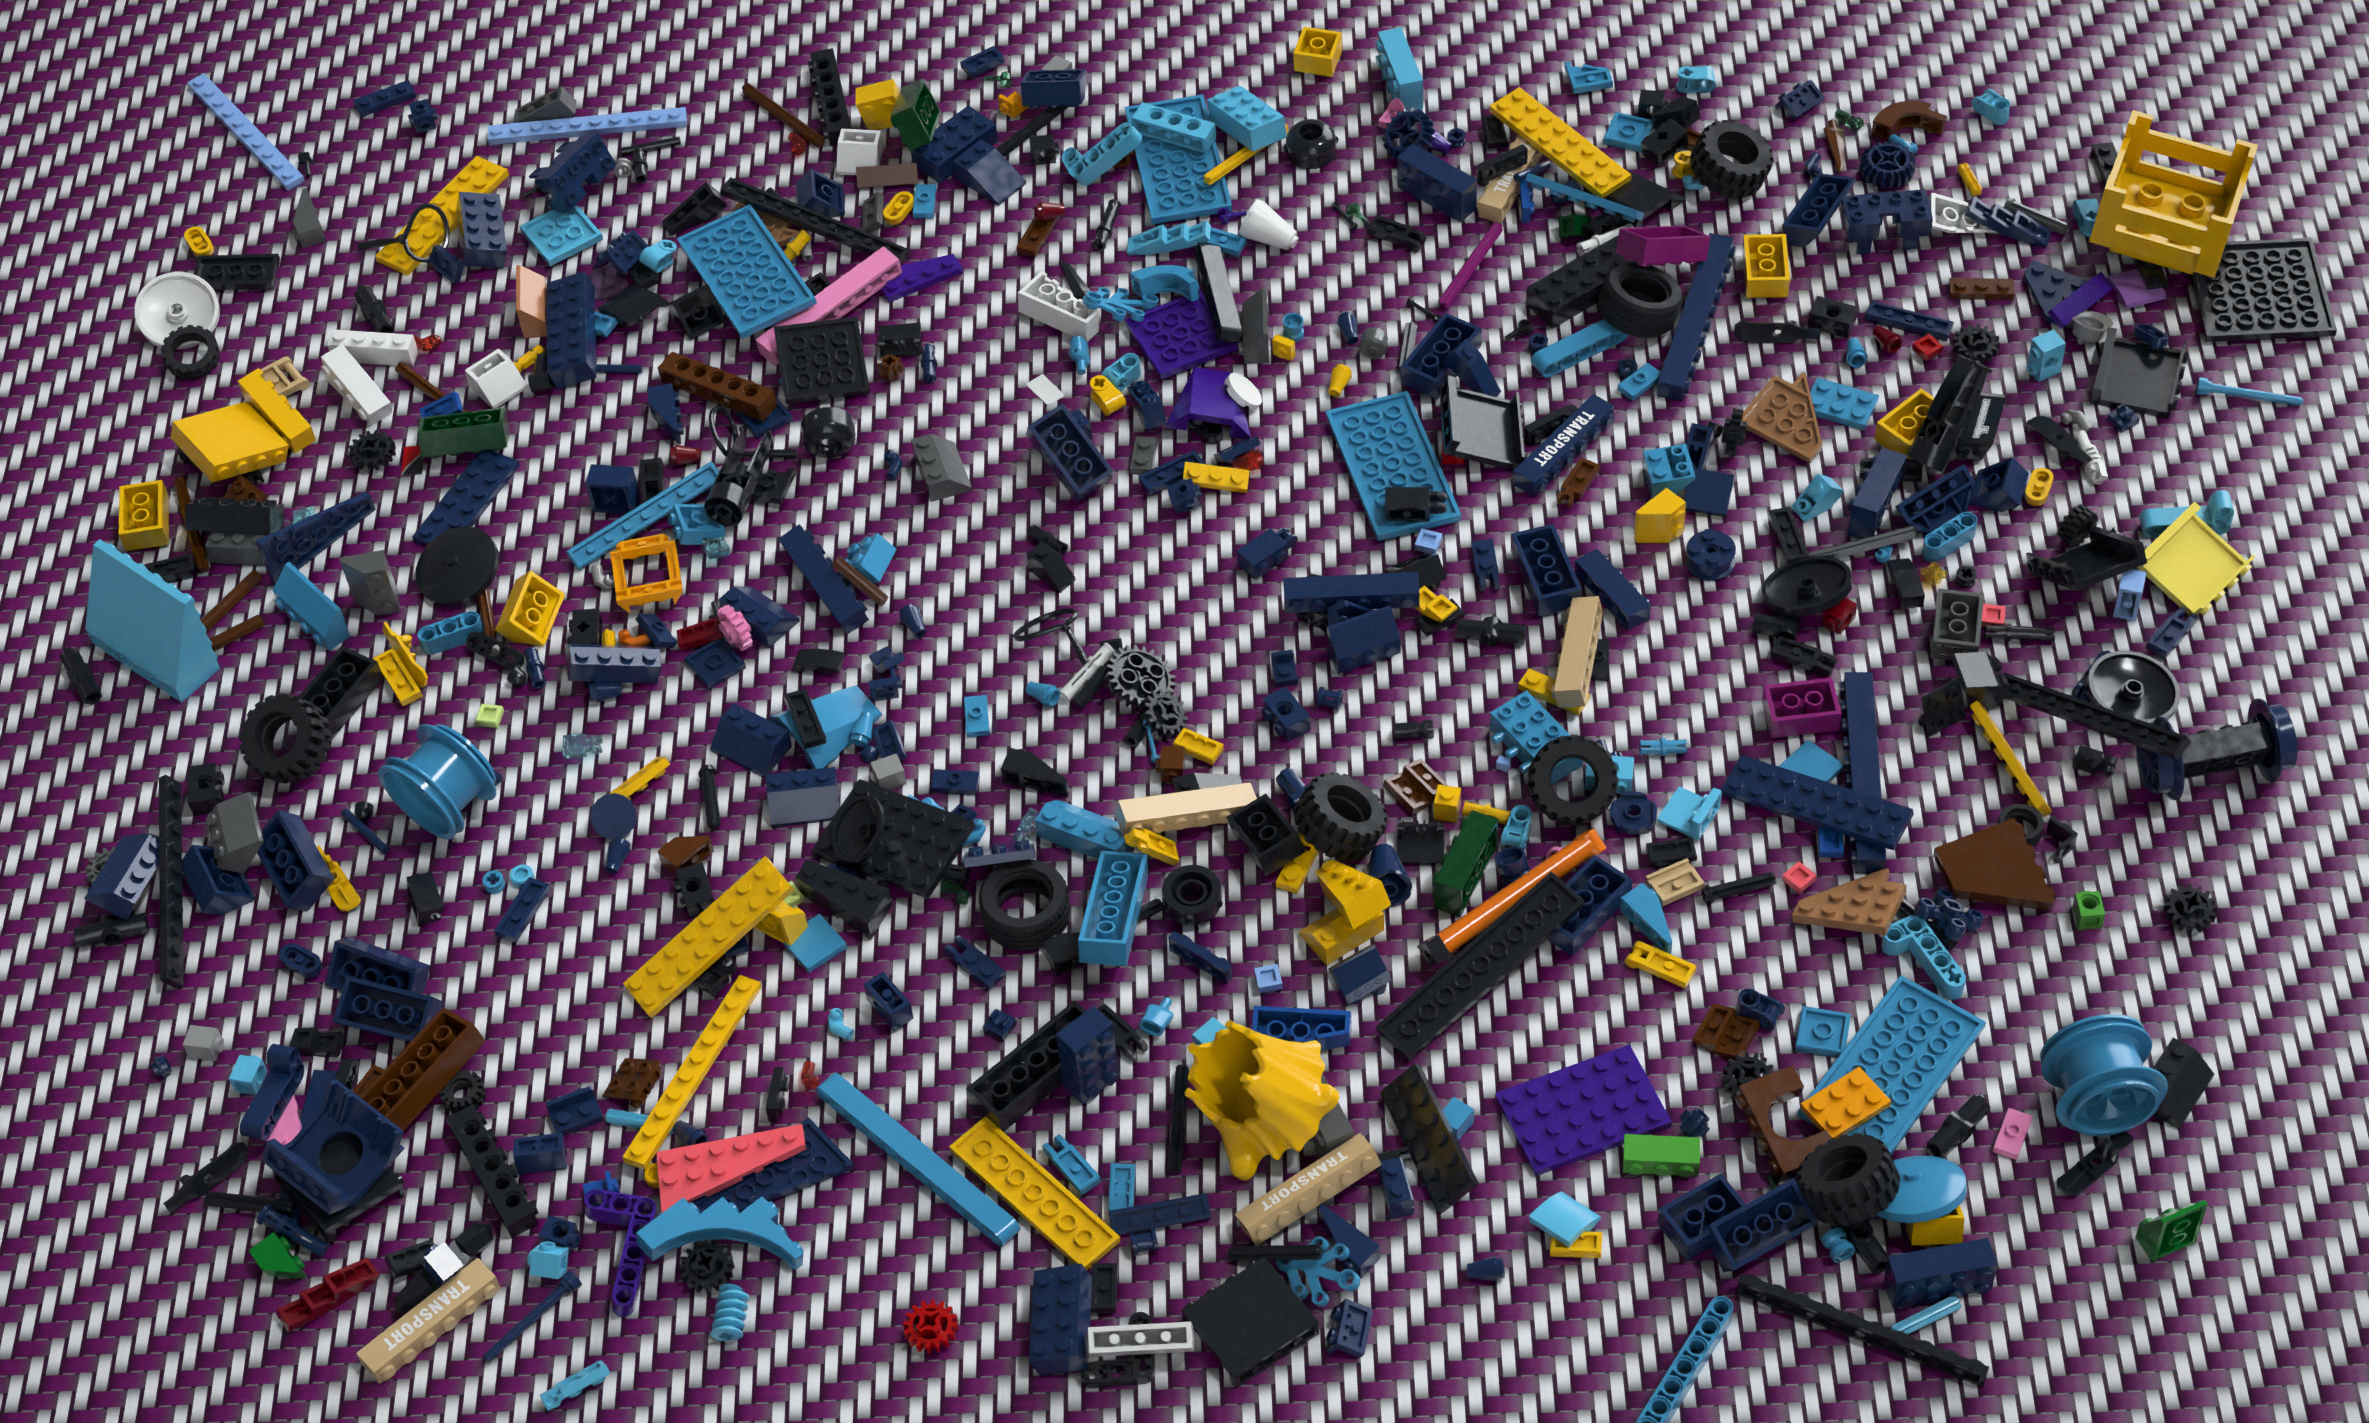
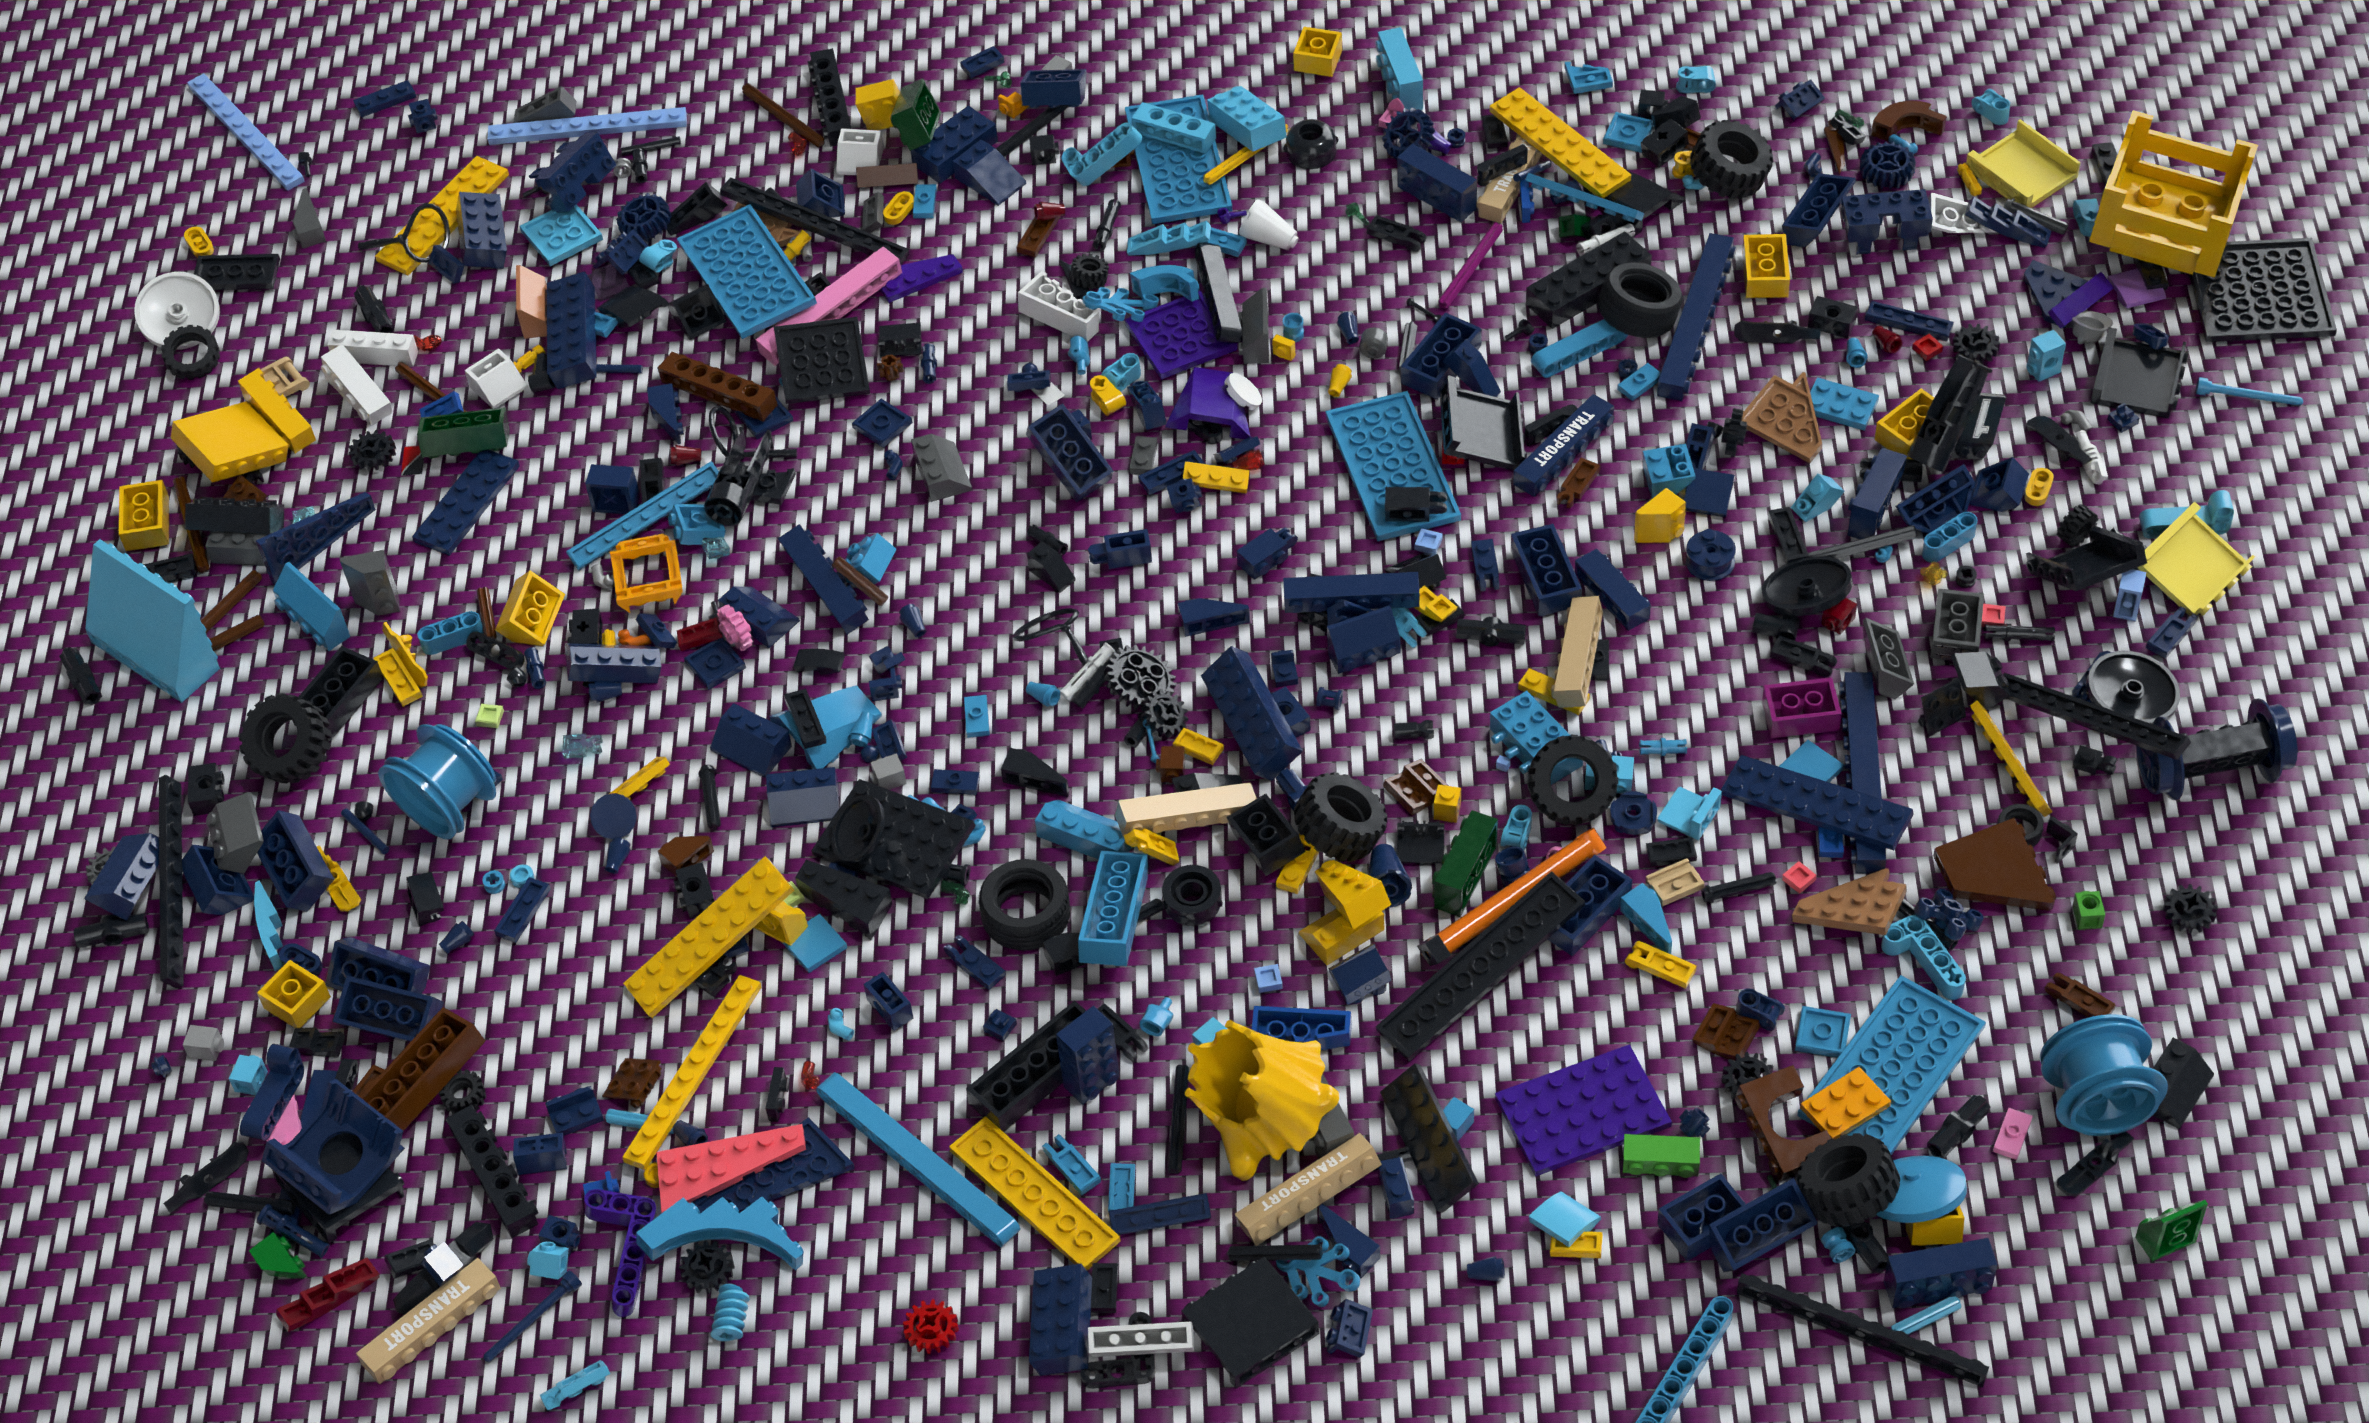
(267, 923): none -> medium azure slope
(293, 994): none -> yellow brick
(457, 566): black dish -> none
(457, 936): none -> dark blue cone
(645, 216): none -> dark blue gear
(828, 432): black piece -> none
(882, 423): none -> dark blue plate
(999, 853): dark blue plate -> none
(1026, 826): clear light blue plate -> none
(1029, 379): none -> dark blue plate
(1089, 271): none -> black tyre
(1122, 549): none -> dark blue brick
(1144, 1242): dark blue bush -> none
(1200, 957): dark blue plate -> none
(1209, 615): none -> dark blue slope
(1251, 713): none -> dark blue brick
(1336, 206): black hinge -> none
(1405, 622): none -> medium azure hinge
(1501, 815): yellow pin -> none
(1662, 245): magenta piece -> none
(1849, 132): none -> black plate
(1887, 659): none -> dark grey slope
(1906, 583): black slope -> none
(1981, 288): reddish brown plate -> none
(2024, 166): none -> light yellow panel
(2079, 996): none -> reddish brown hinge

